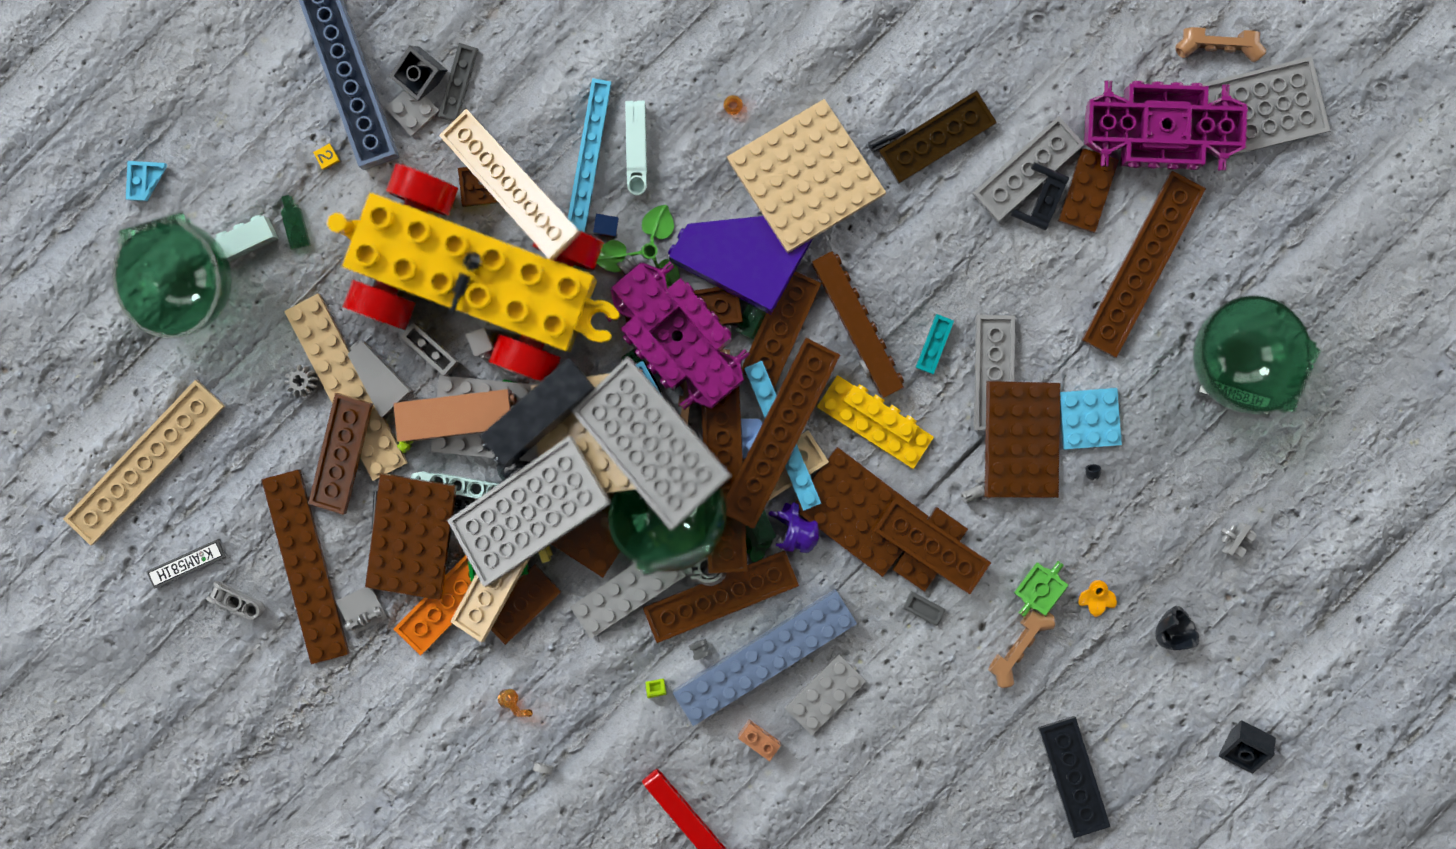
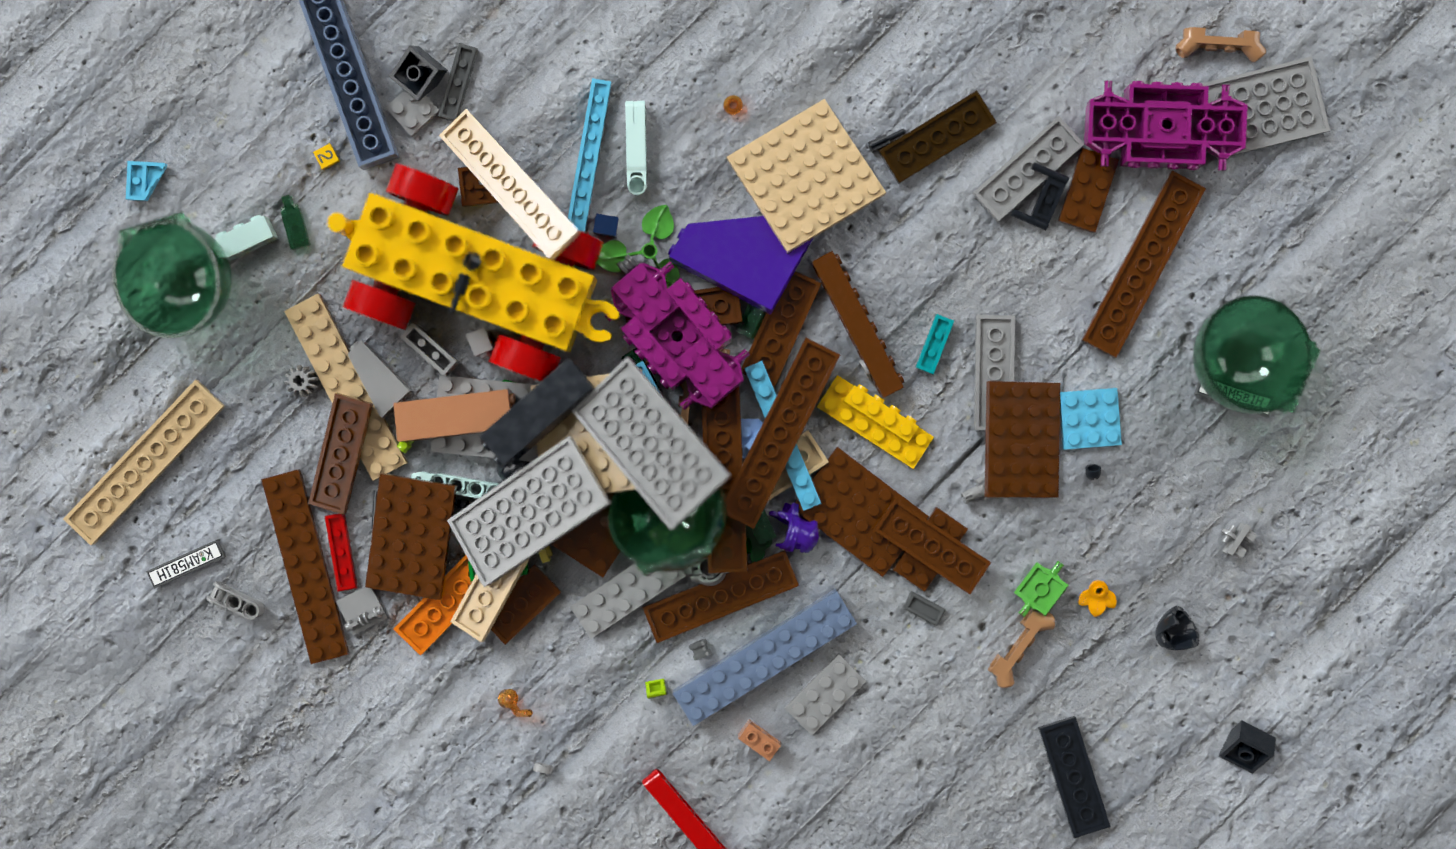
(341, 552): none -> red tile

